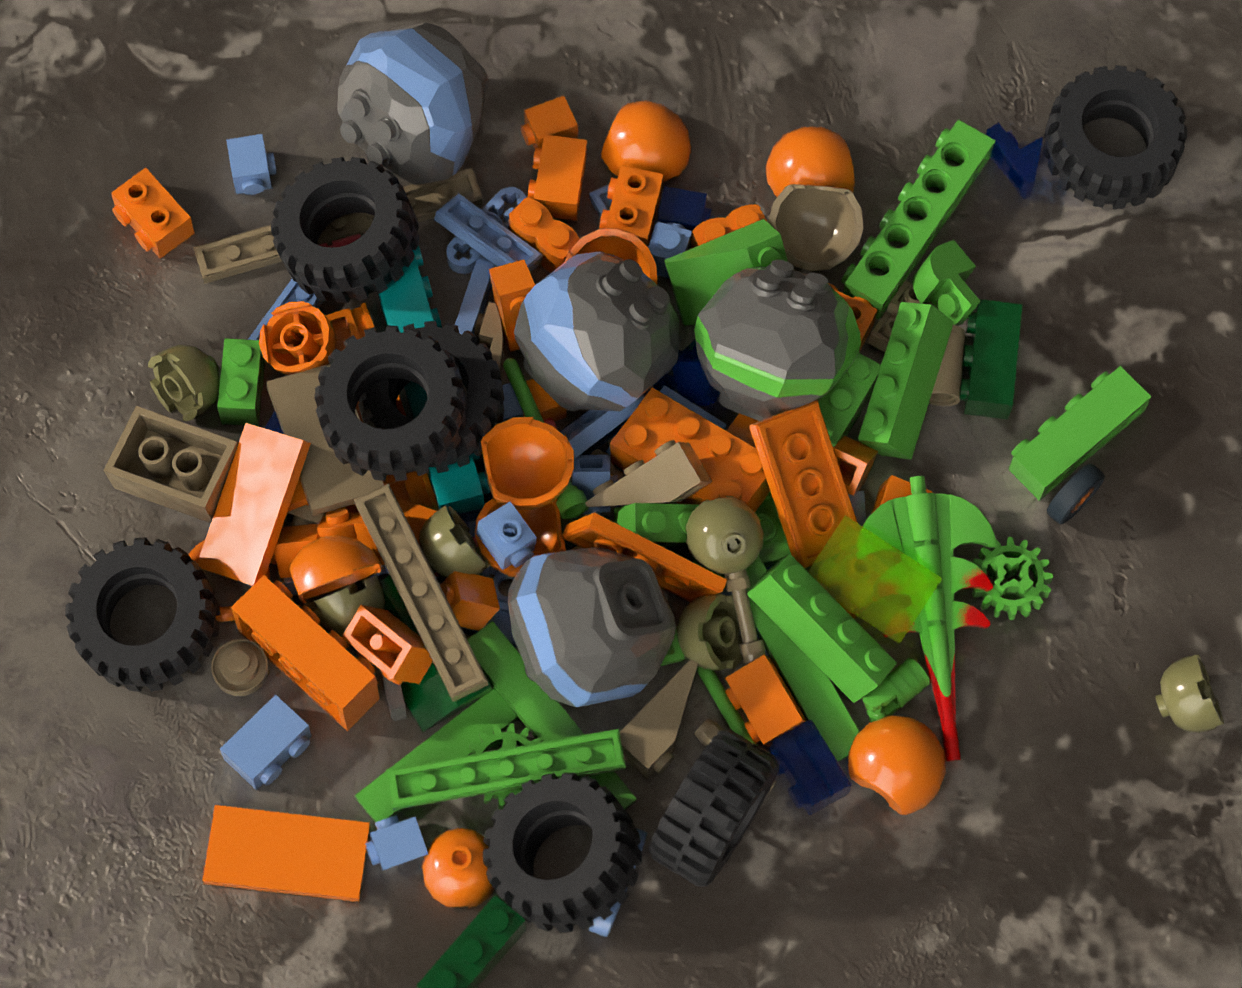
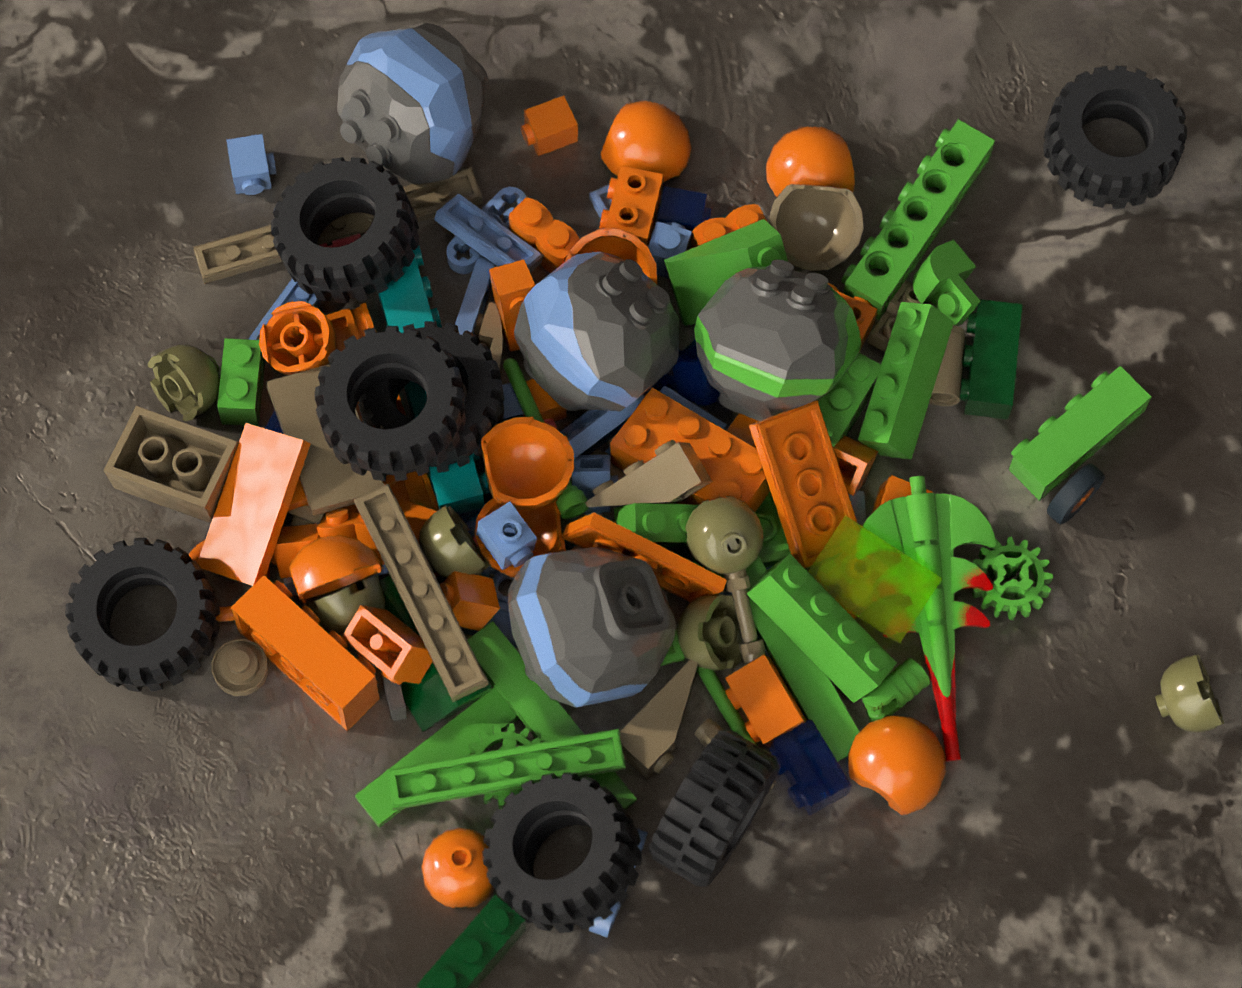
(152, 213): orange brick -> none
(267, 743): medium blue brick -> none
(286, 853): orange tile -> none
(395, 842): medium blue brick -> none
(560, 175): orange brick -> none
(1016, 164): clear blue slope -> none

